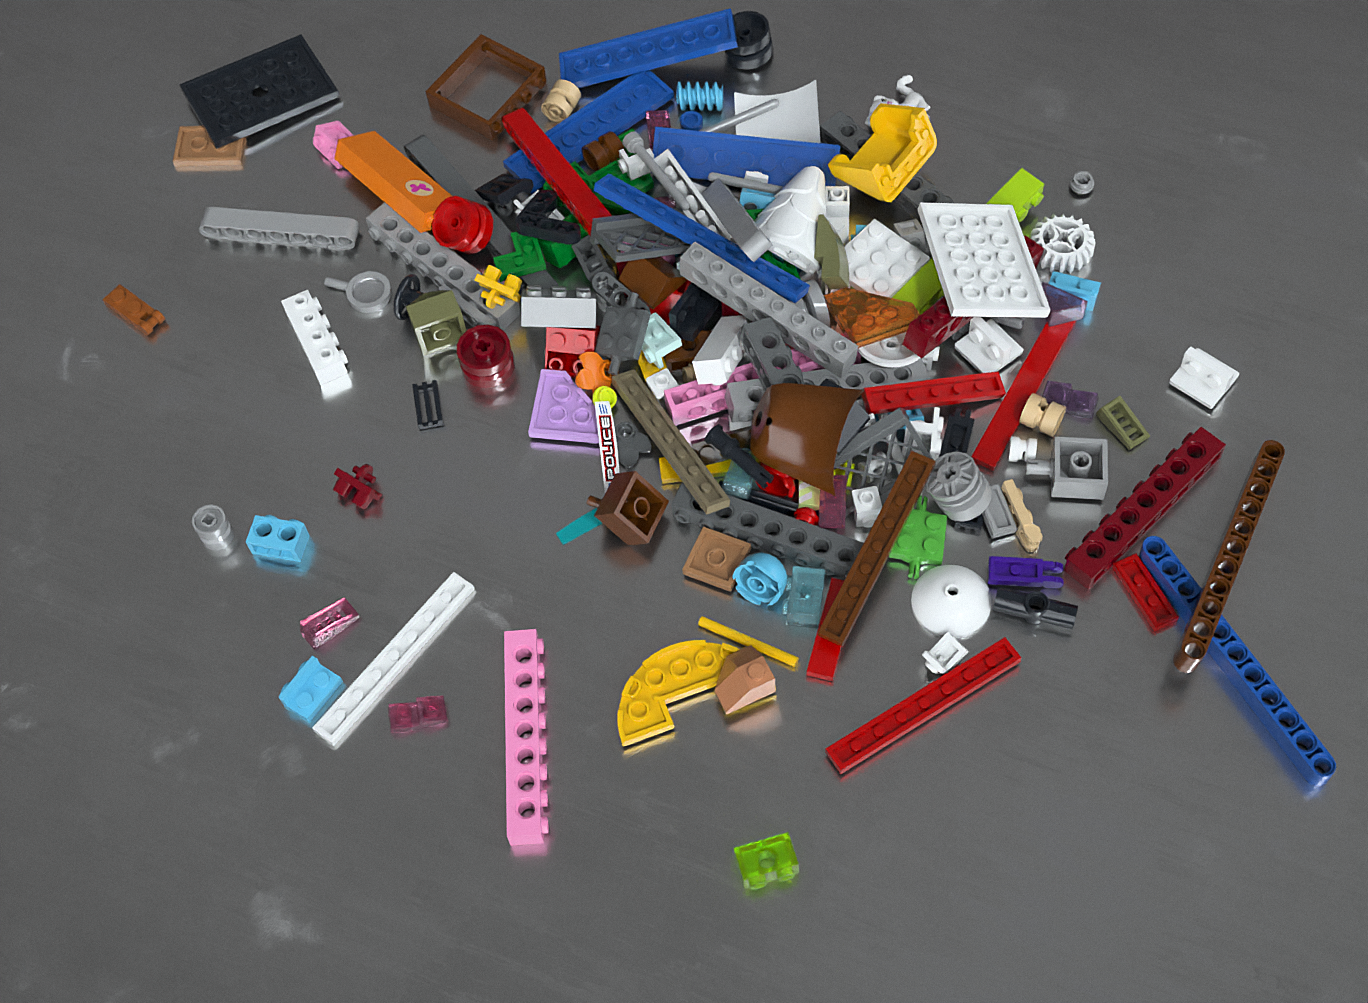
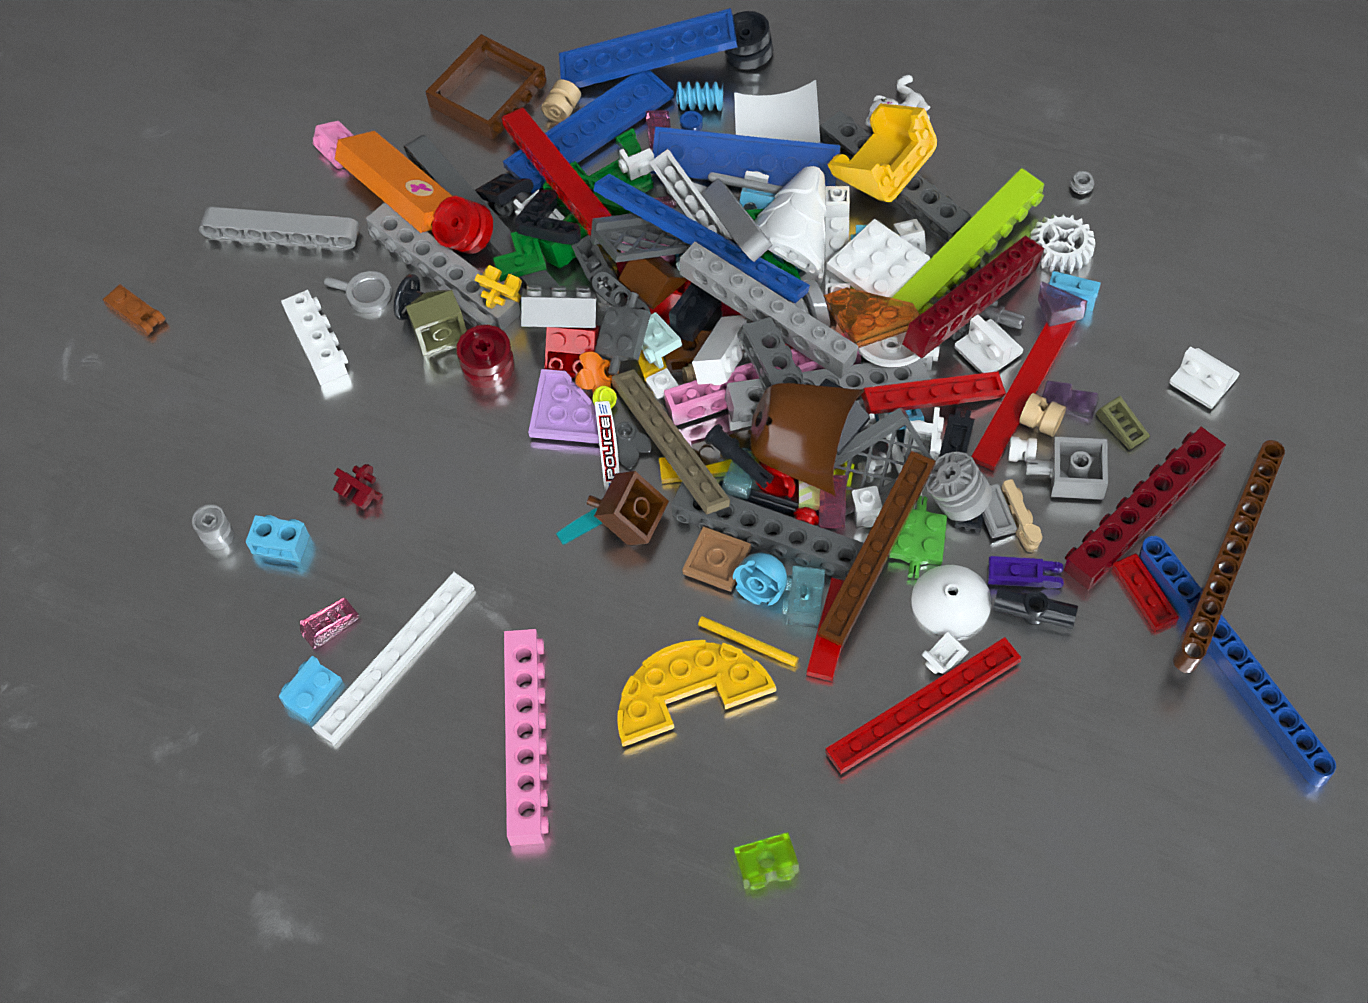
(197, 149): medium nougat tile -> none
(226, 99): black plate -> none
(417, 715): clear pink slope -> none
(425, 388): black tile -> none
(601, 152): reddish brown wheel -> none
(634, 143): light grey piece -> none
(741, 117): light grey piece -> none
(744, 679): nougat slope -> none
(831, 255): olive slope -> none
(983, 260): white plate -> none

